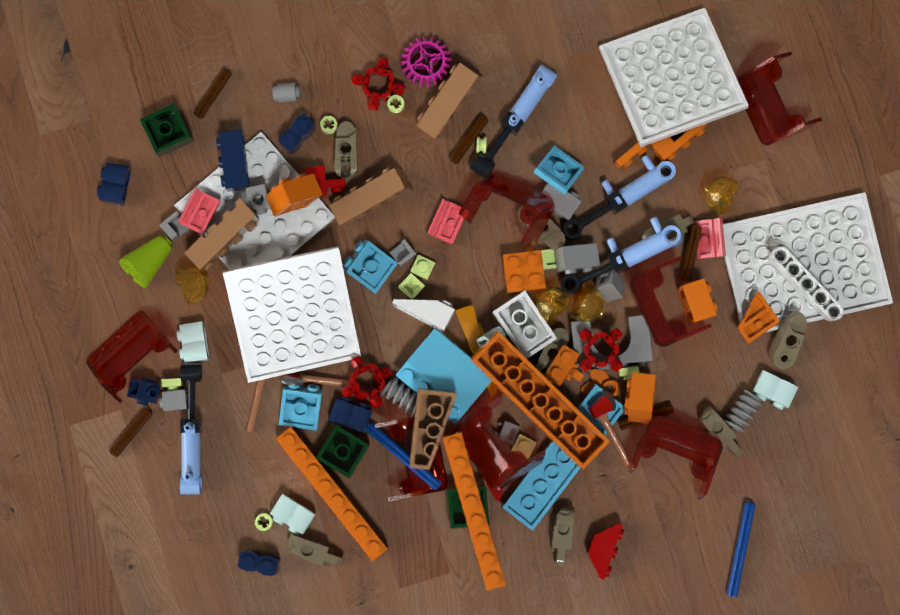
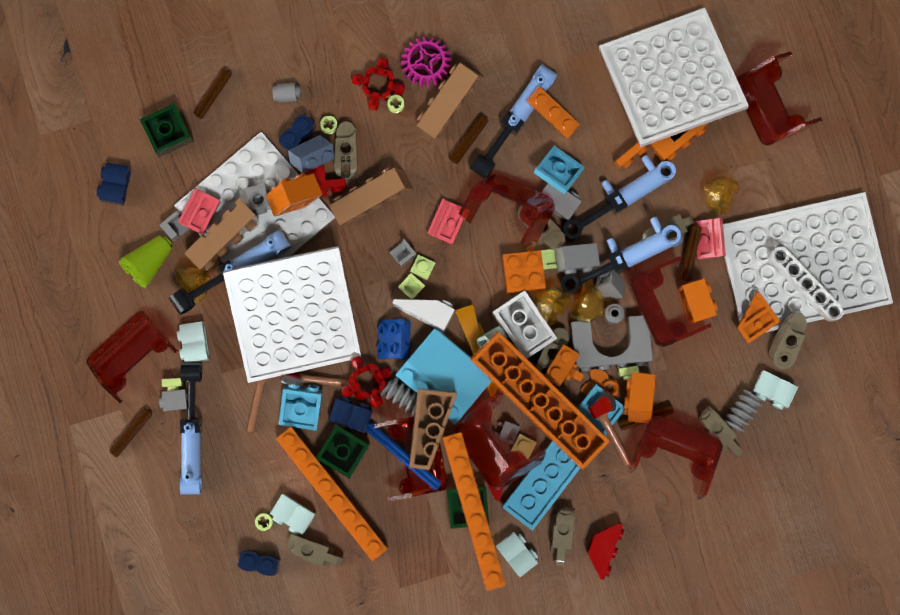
(144, 391): dark blue brick -> none
(233, 160): dark blue brick -> none
(273, 246): none -> piece
(311, 154): none -> sand blue brick
(369, 265): medium azure plate -> none
(394, 339): none -> blue bracket
(481, 144): yellowish green bush -> none
(517, 554): none -> light aqua brick
(552, 112): none -> orange plate
(609, 318): none -> light grey brick
(615, 335): red piece -> none
(741, 548): blue axle -> none

